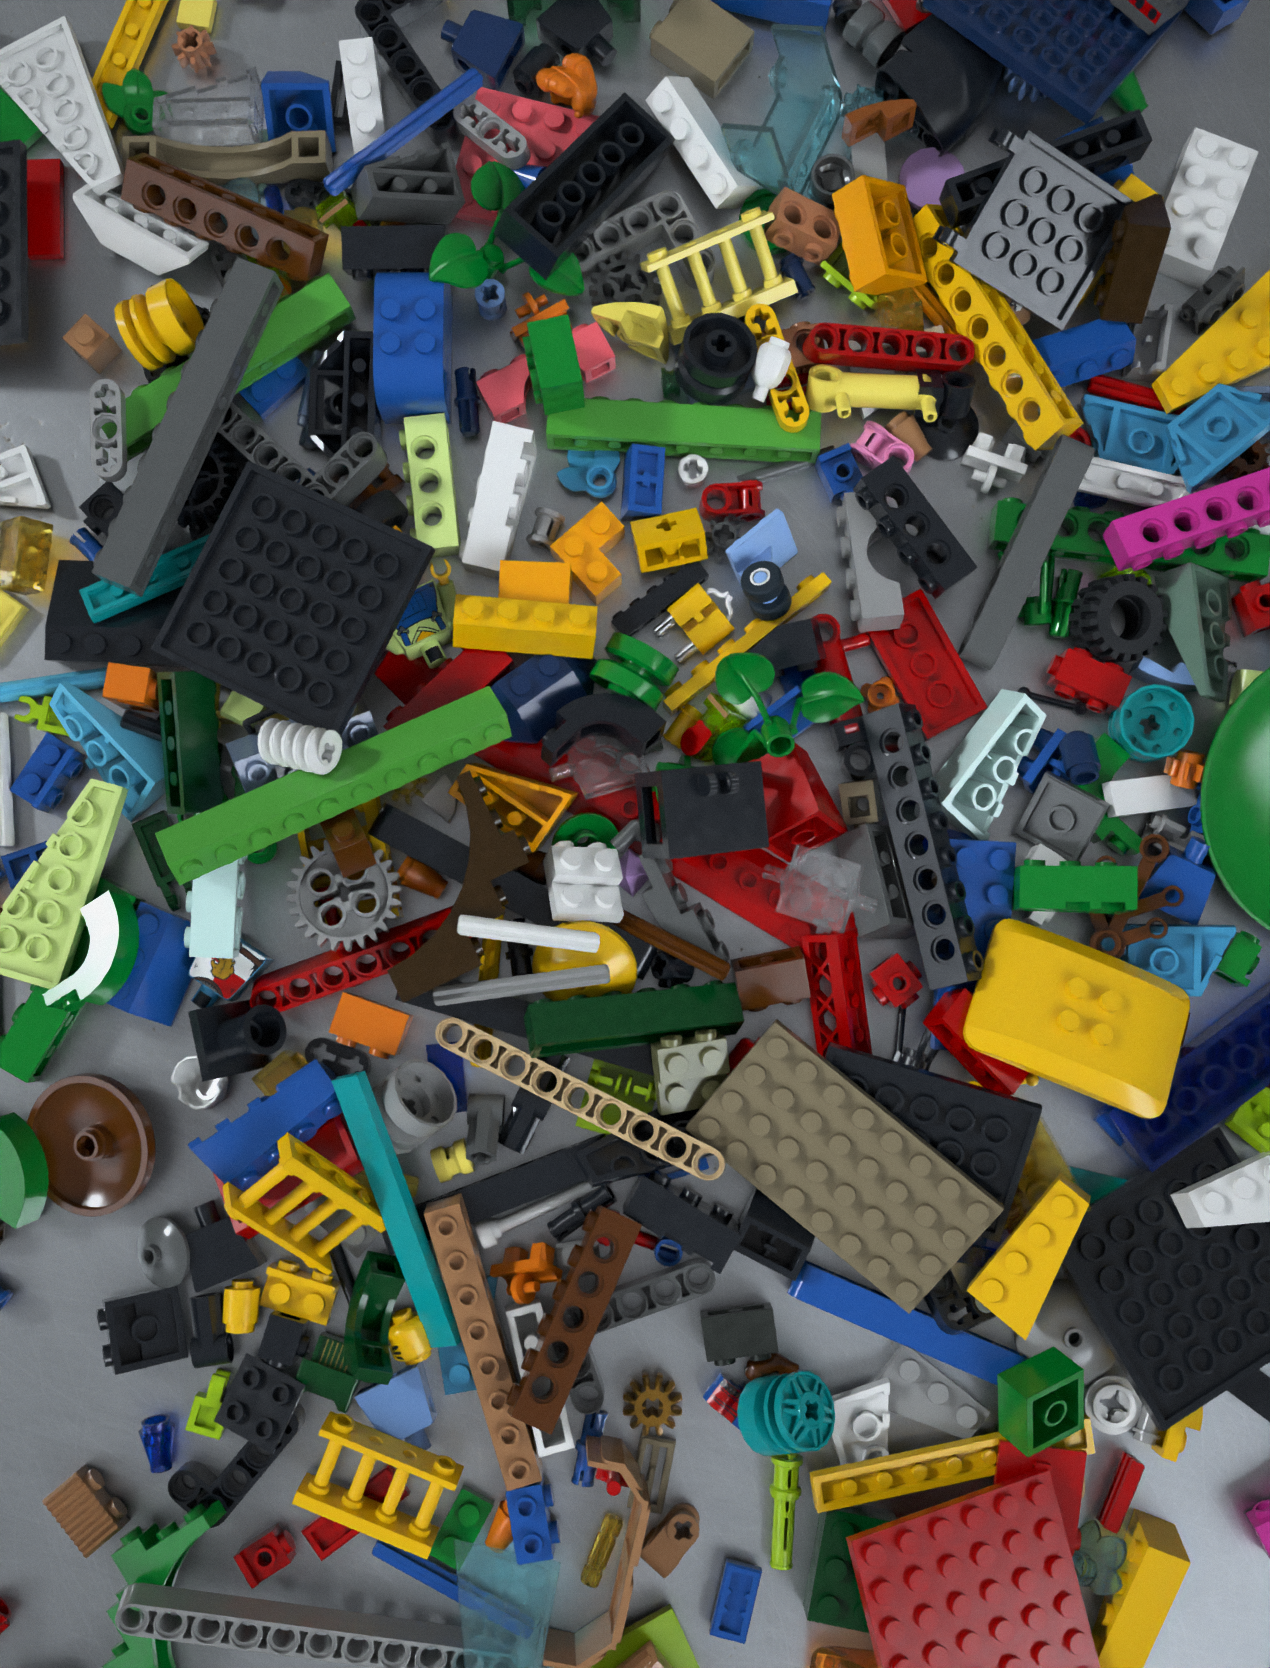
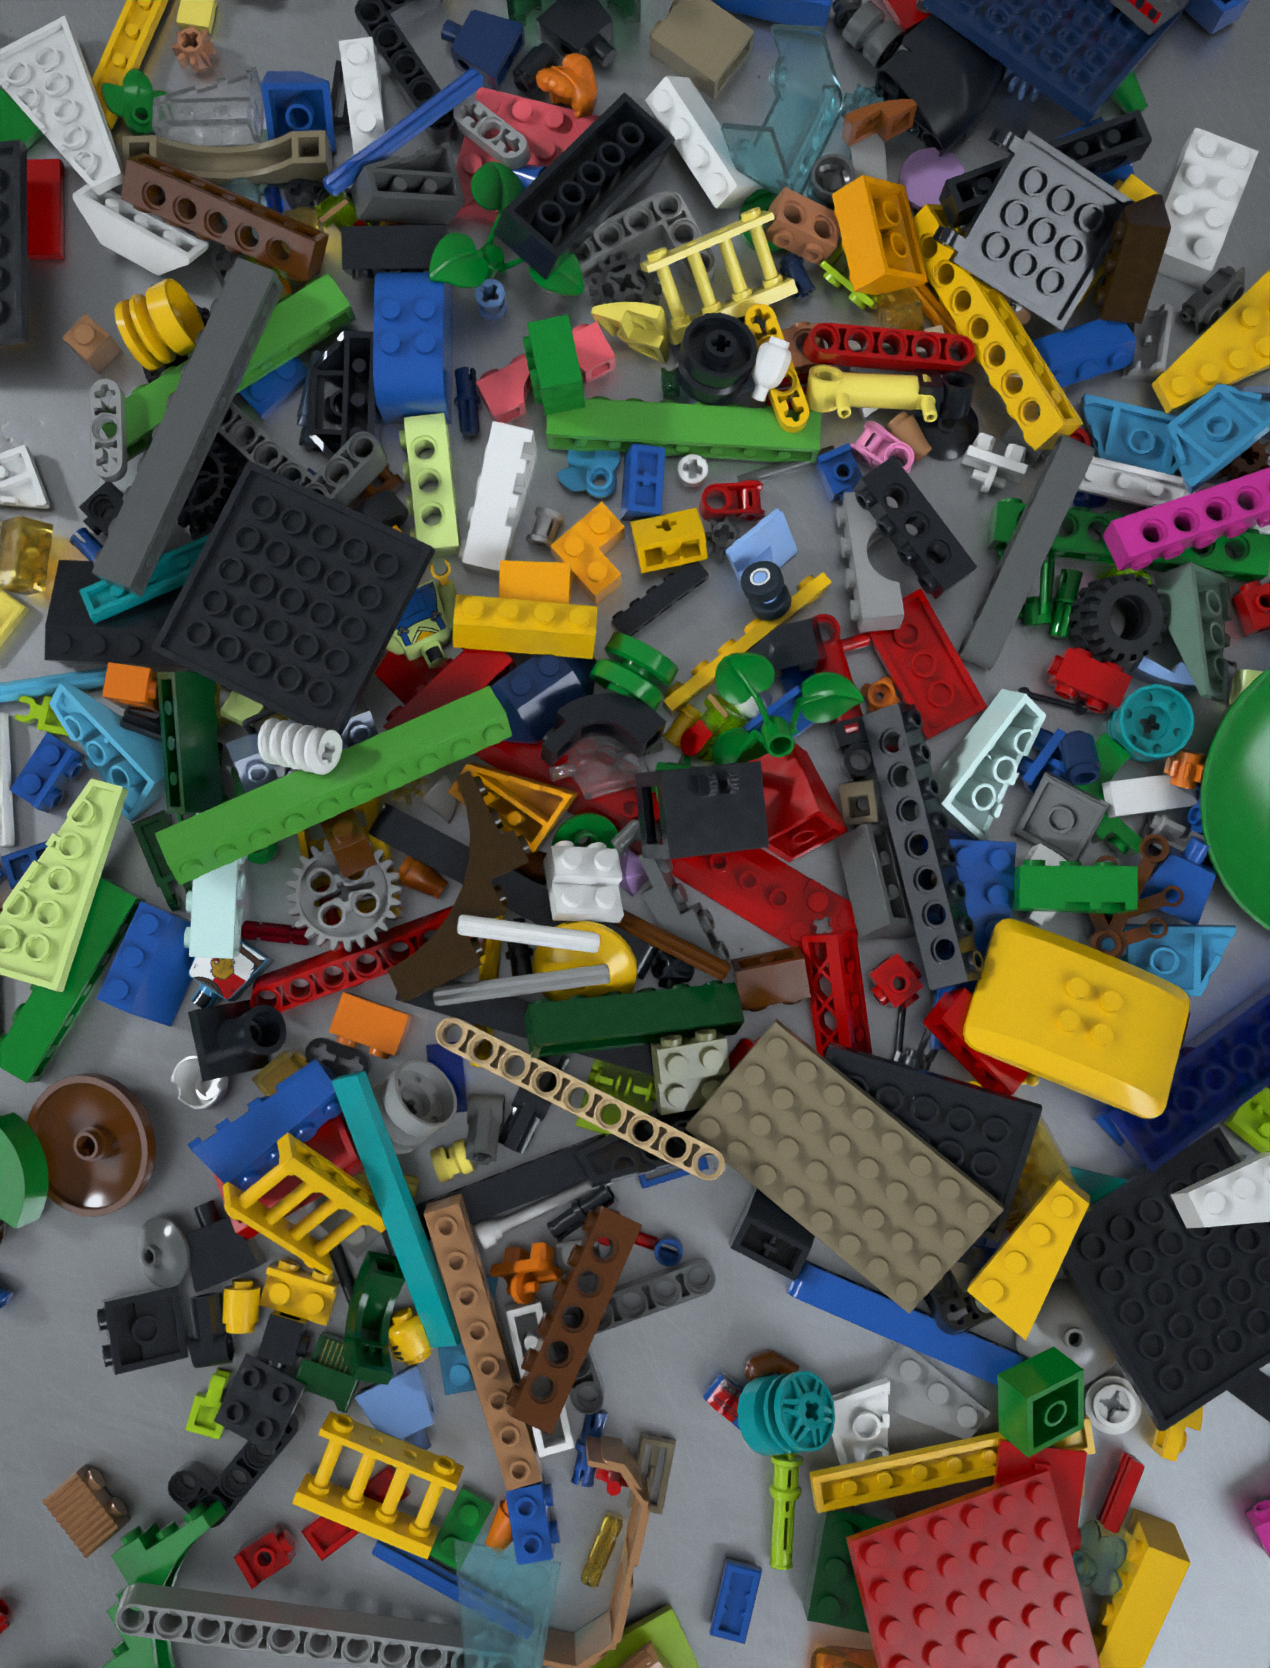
(110, 956): arch -> none
(158, 1440): clear blue cone -> none
(273, 932): none -> dark red axle
(532, 307): orange hips -> none
(652, 1417): pearl gold gear -> none
(667, 1543): medium nougat piece -> none
(683, 1218): black wedge -> none
(699, 619): yellow piece -> none
(739, 1333): pearl dark grey brick -> none
(820, 888): clear plate -> none
(1127, 392): red axle -> none
(1146, 1429): light grey pin -> none
(1239, 959): green brick -> none

